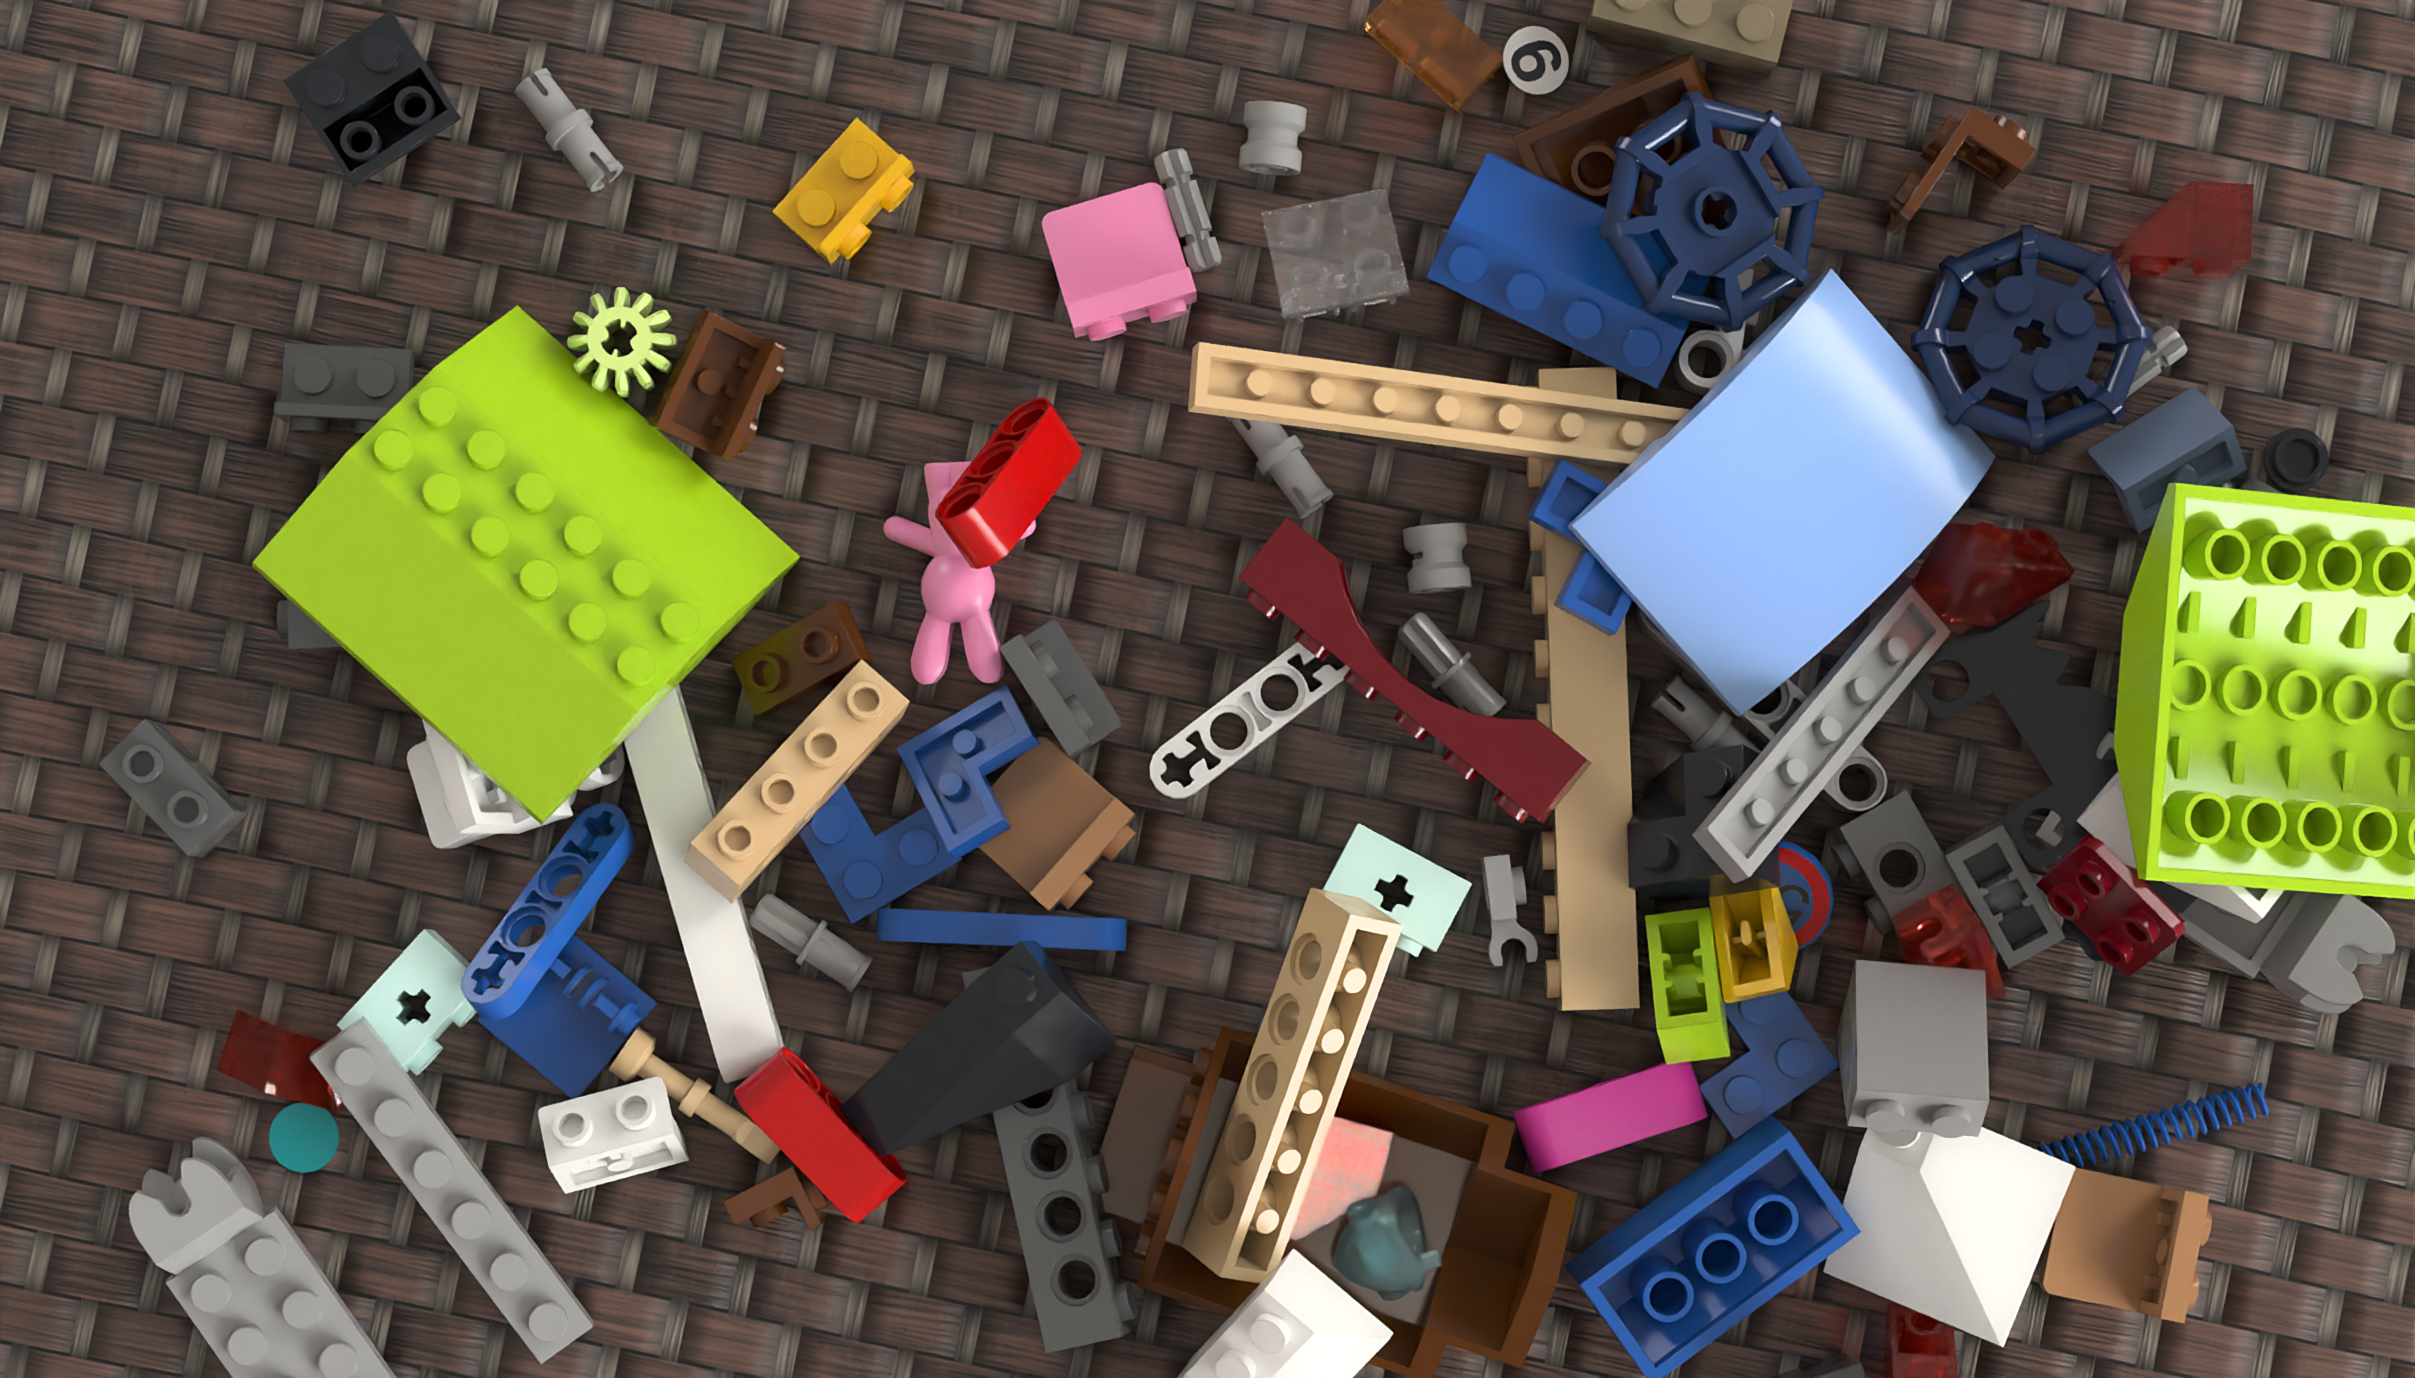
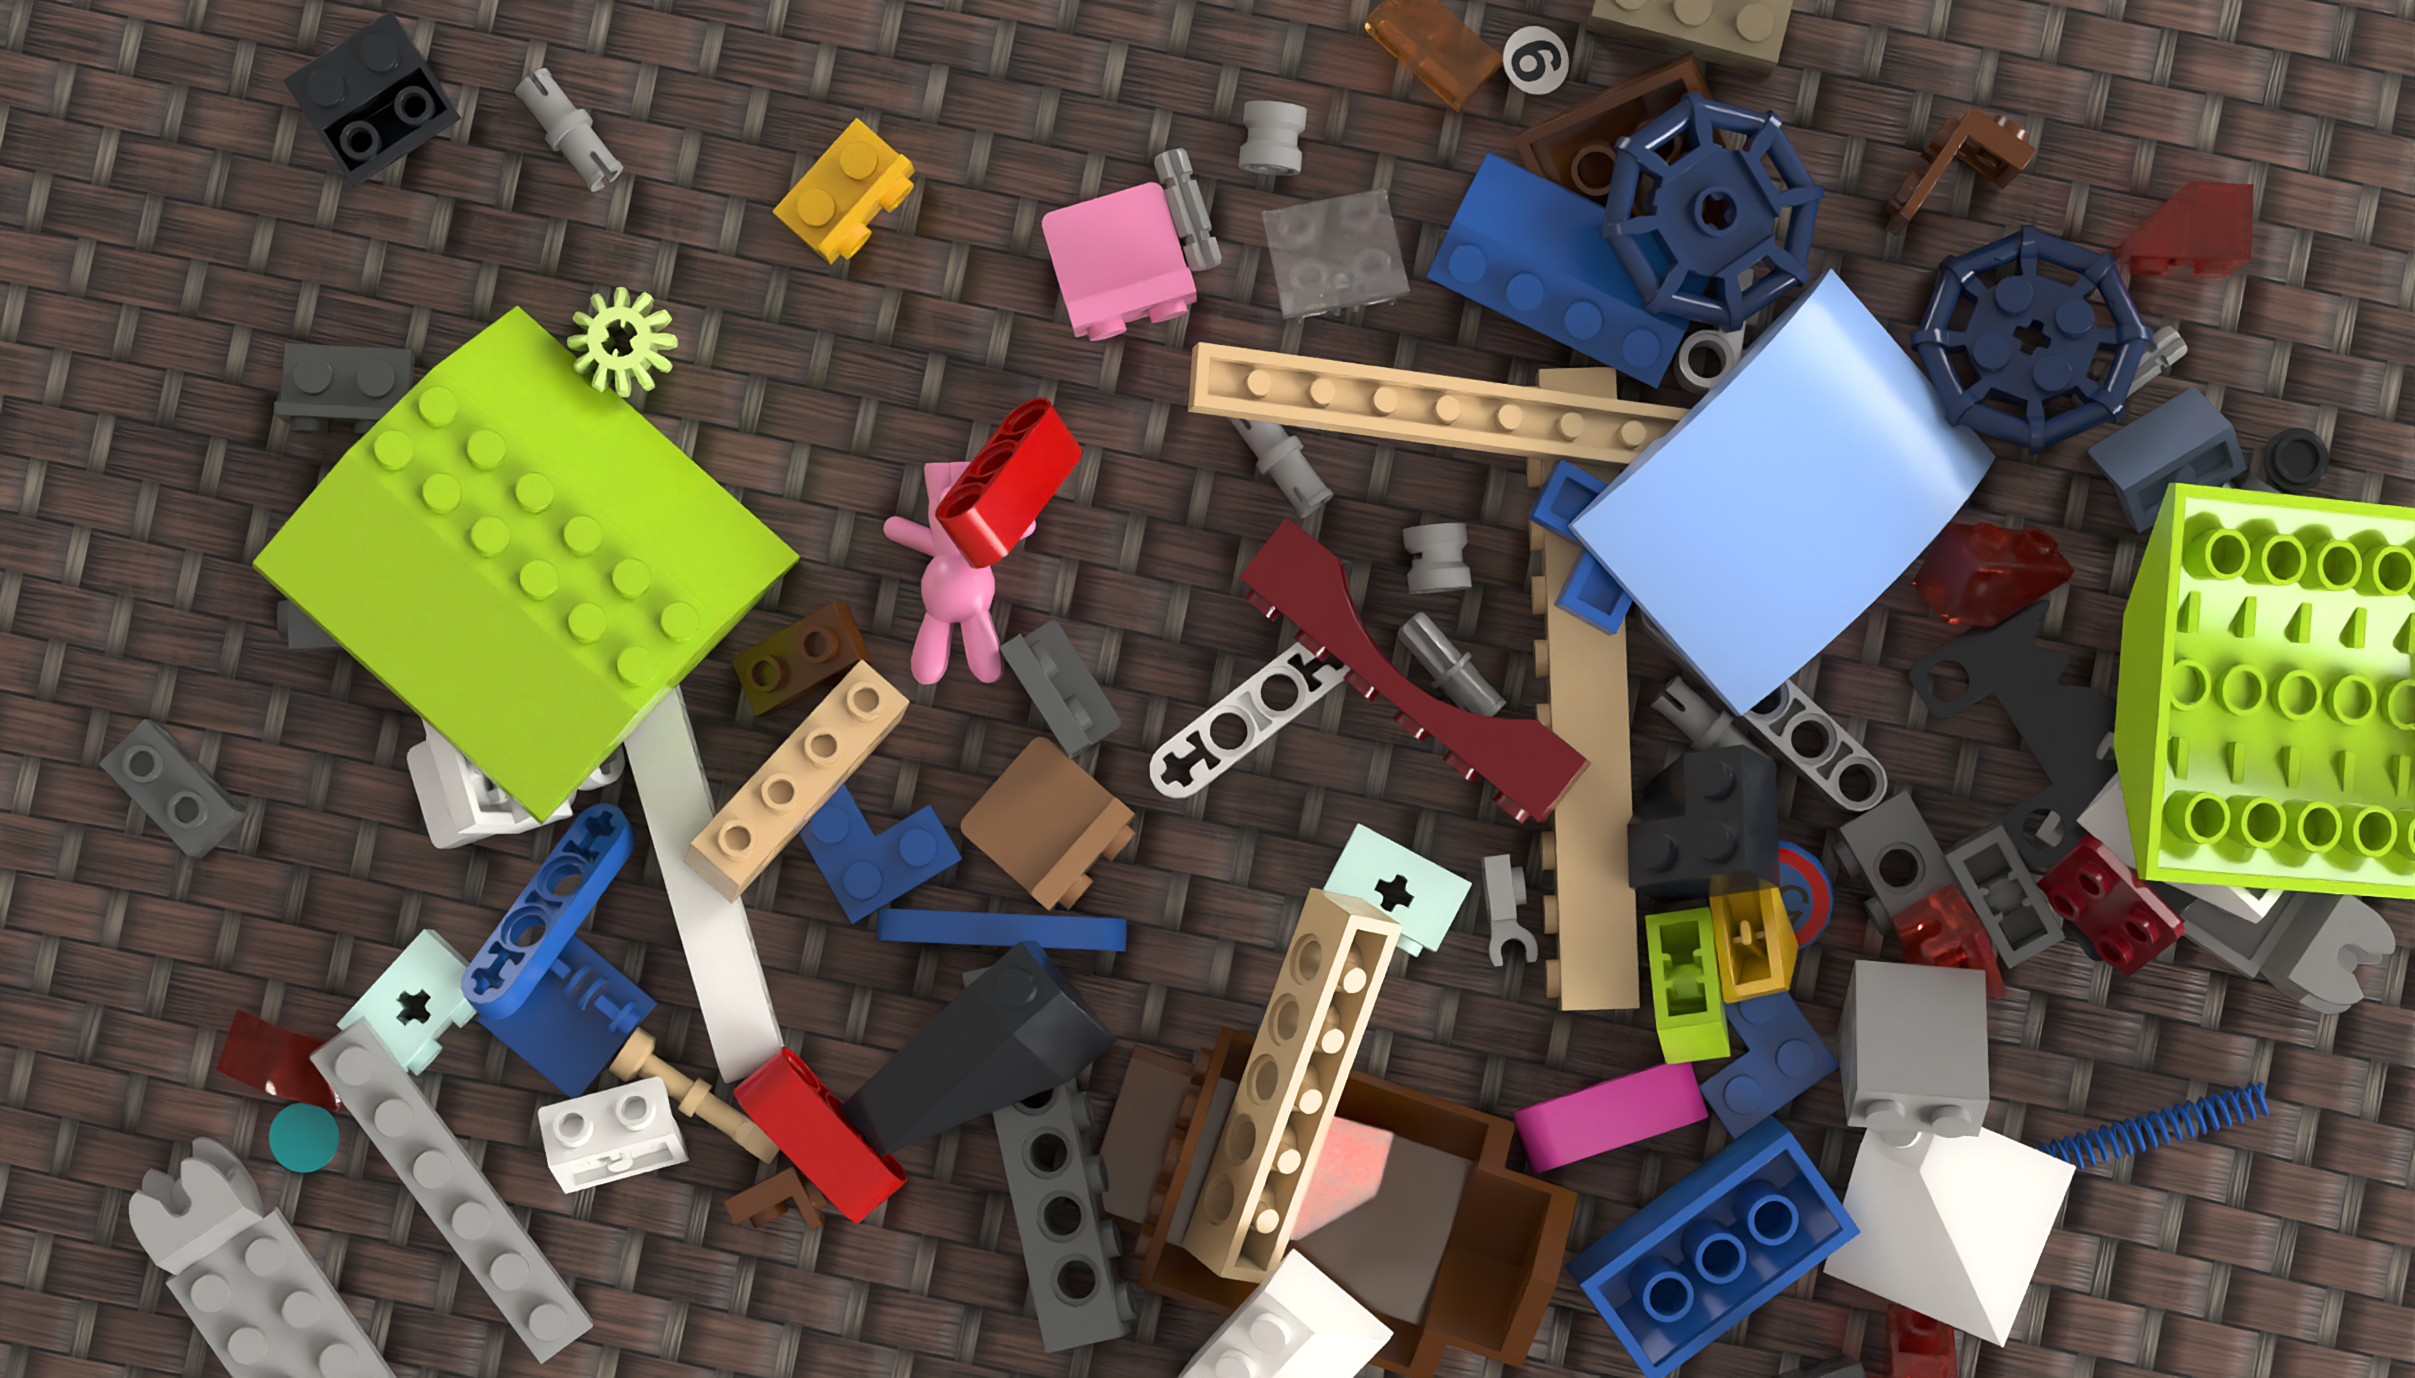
(719, 386): reddish brown bracket -> none
(810, 941): light grey axle -> none
(953, 762): blue plate -> none
(1386, 1245): clear light blue helmet -> none
(1821, 734): light grey plate -> none
(2127, 1245): medium nougat bracket -> none

